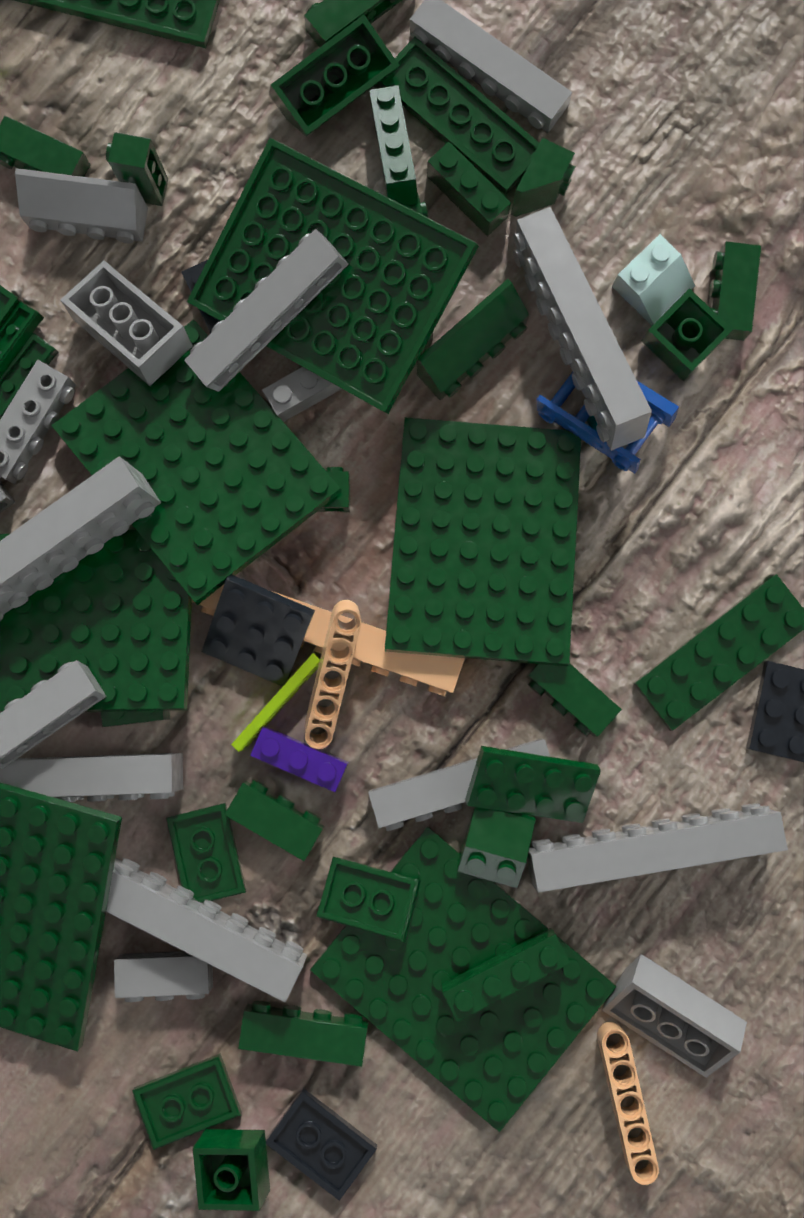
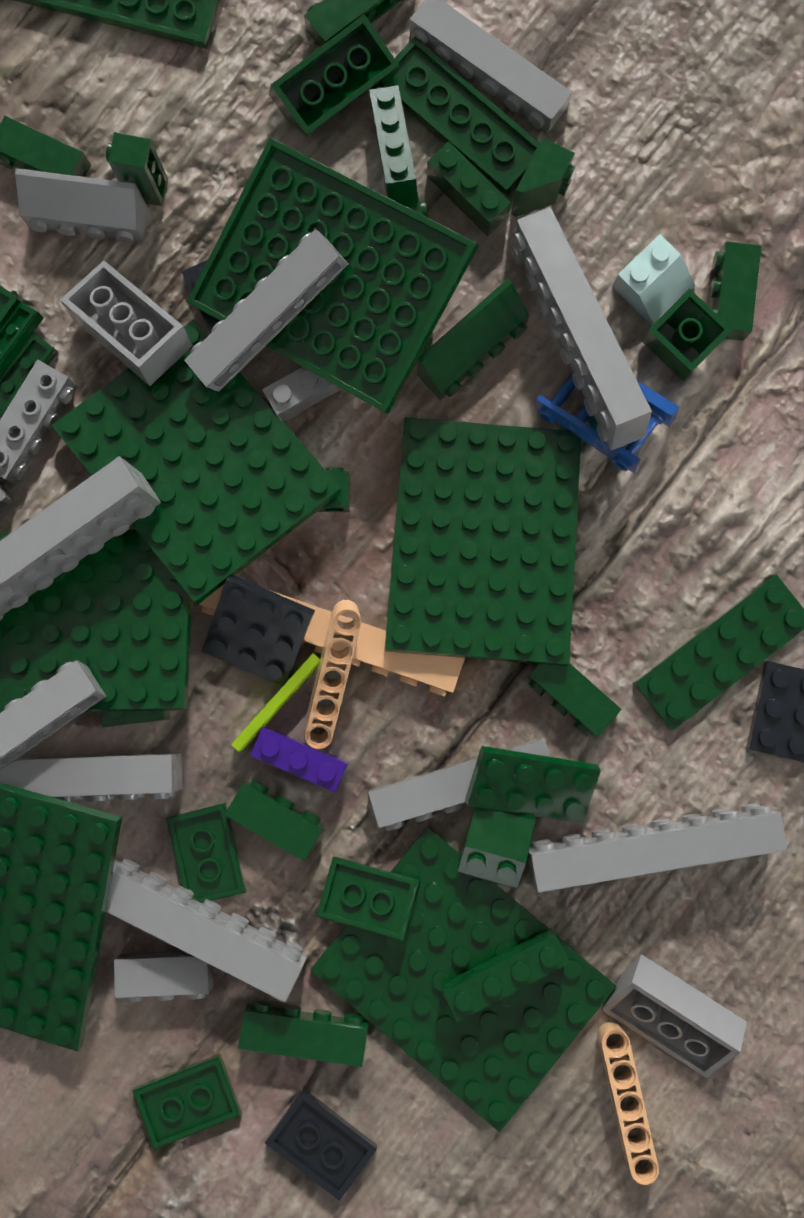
(231, 1170): dark green brick -> none

